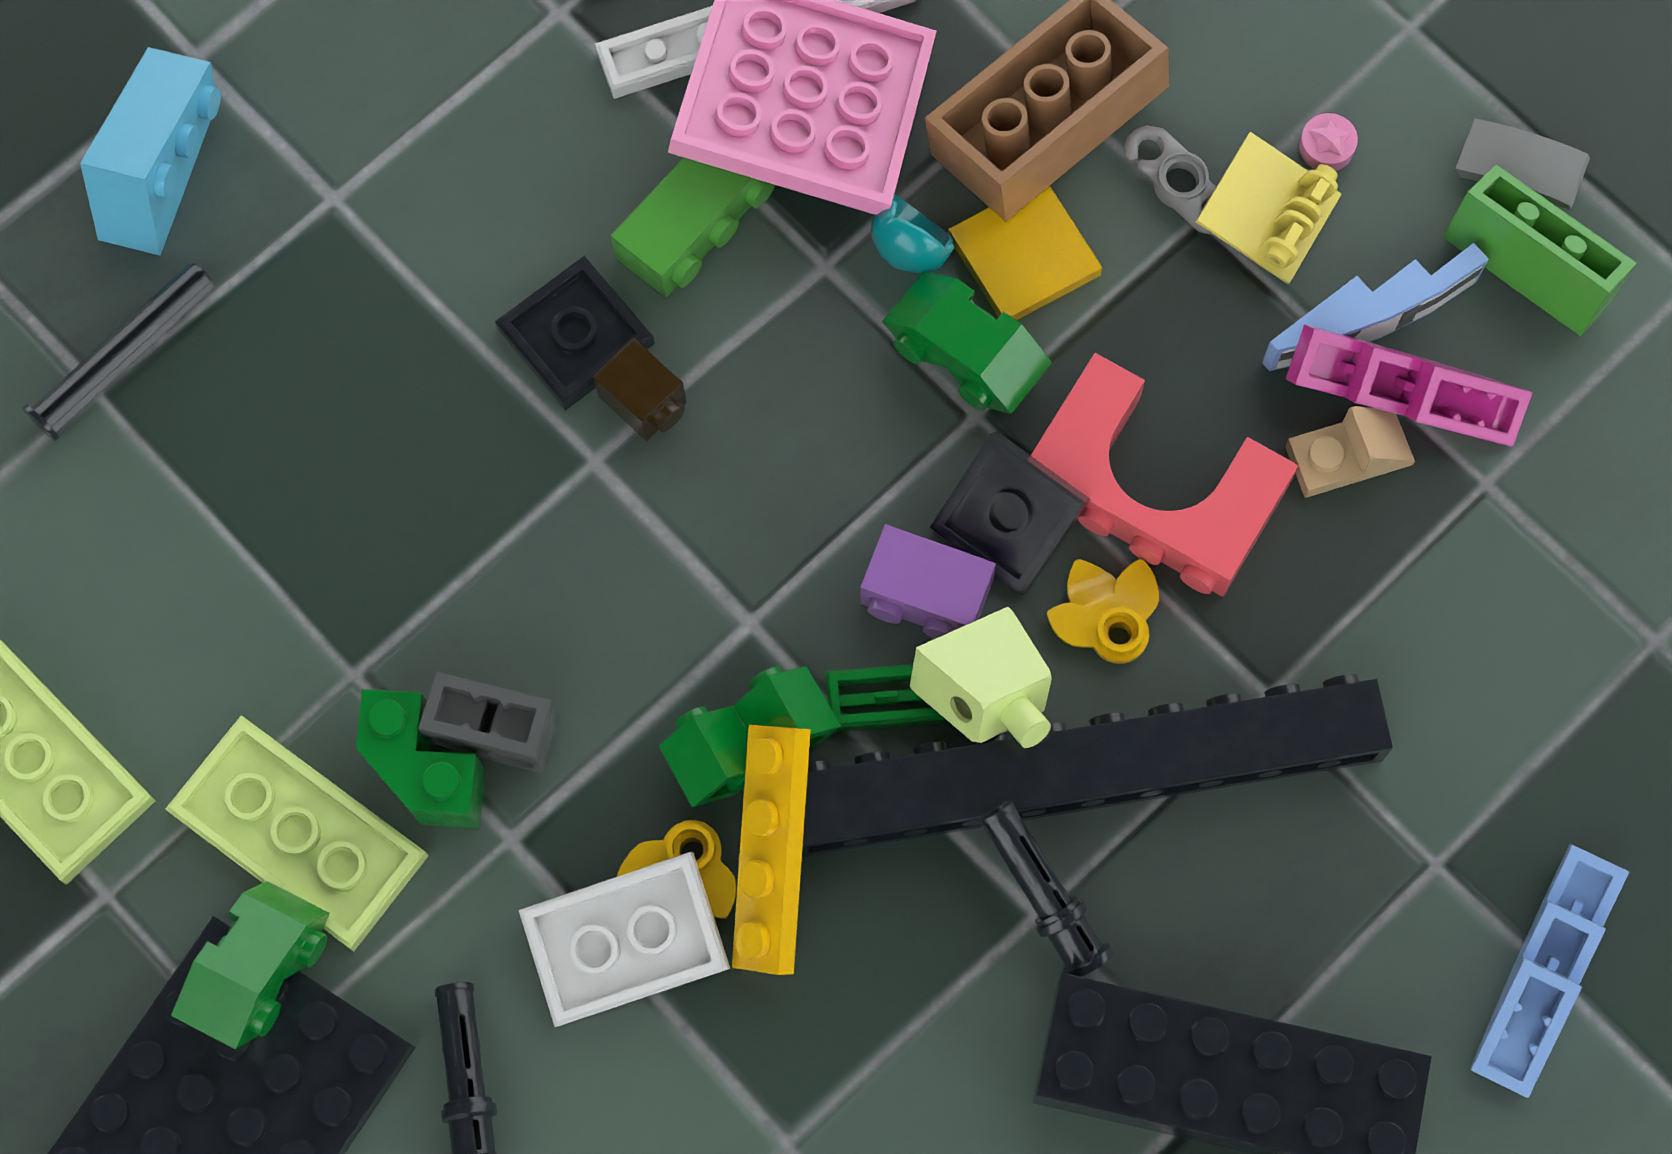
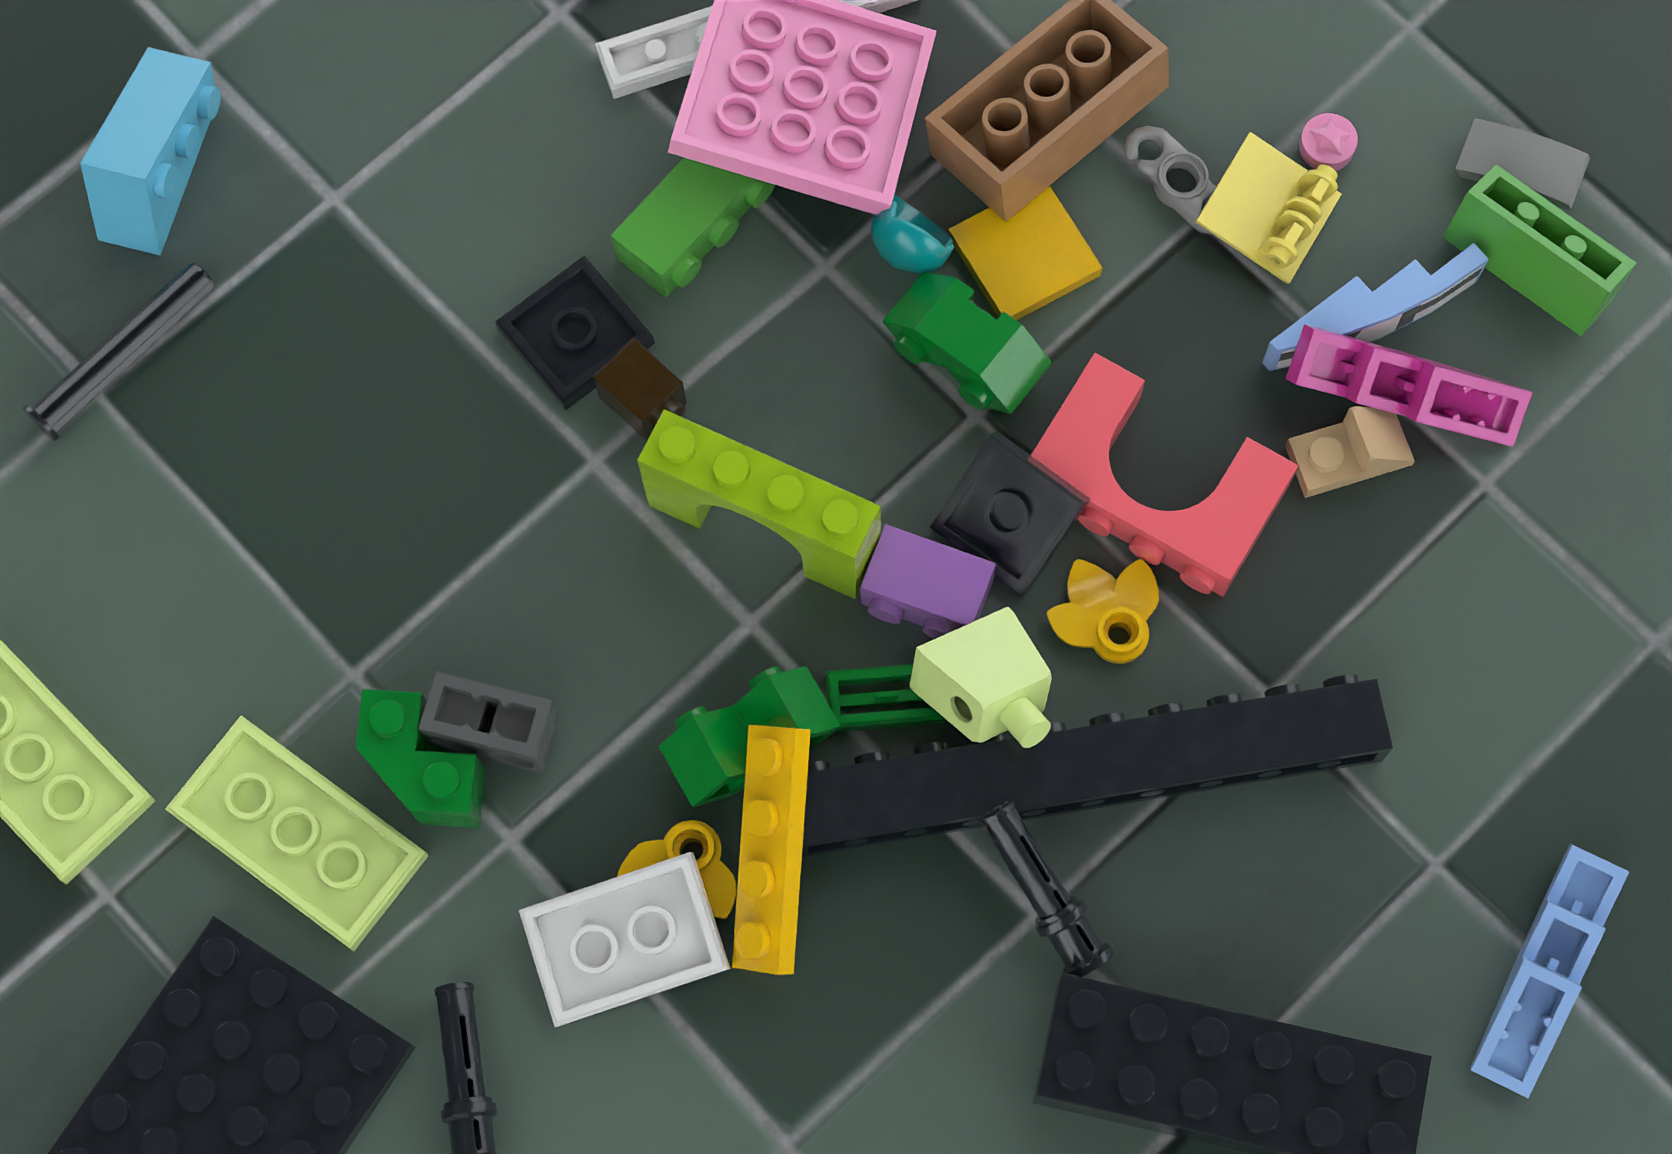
(236, 982): green brick -> none
(694, 468): none -> lime arch

